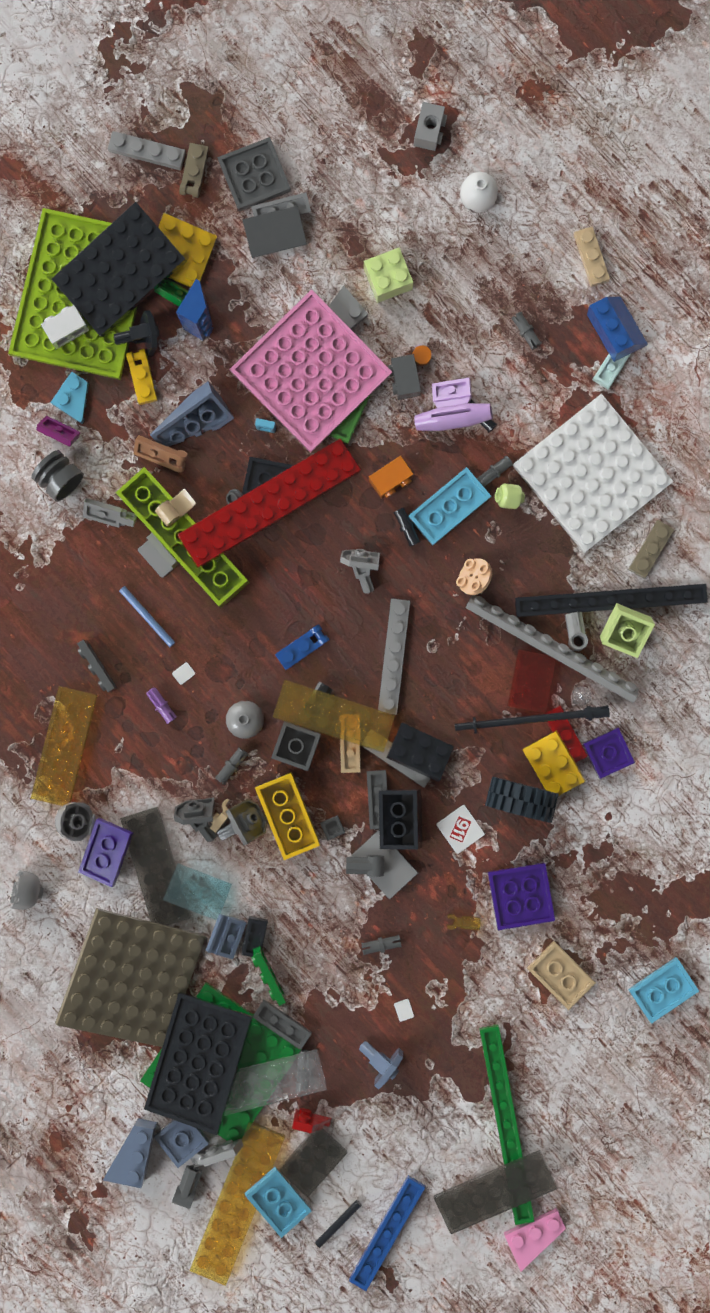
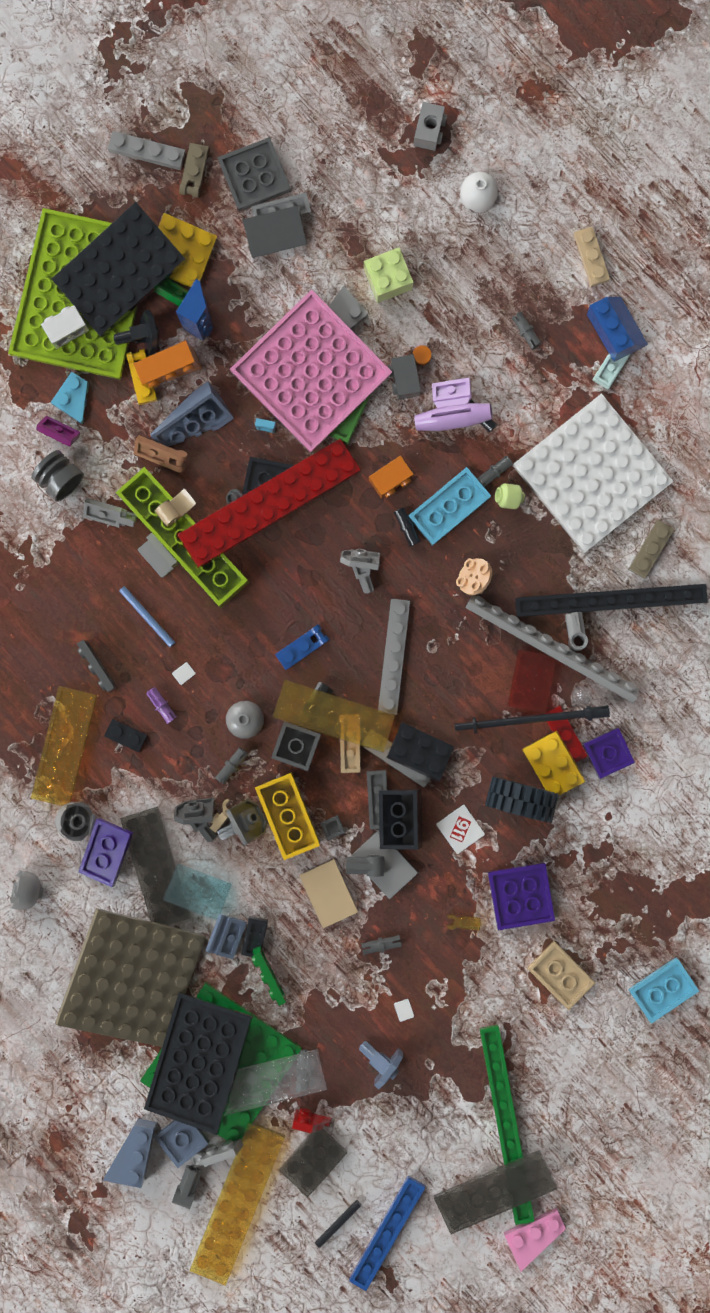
(125, 735): none -> black plate
(167, 365): none -> orange wedge
(278, 1202): medium azure plate -> none
(282, 1024): dark grey plate -> none
(328, 893): none -> tan tile
(627, 630): yellowish green brick -> none

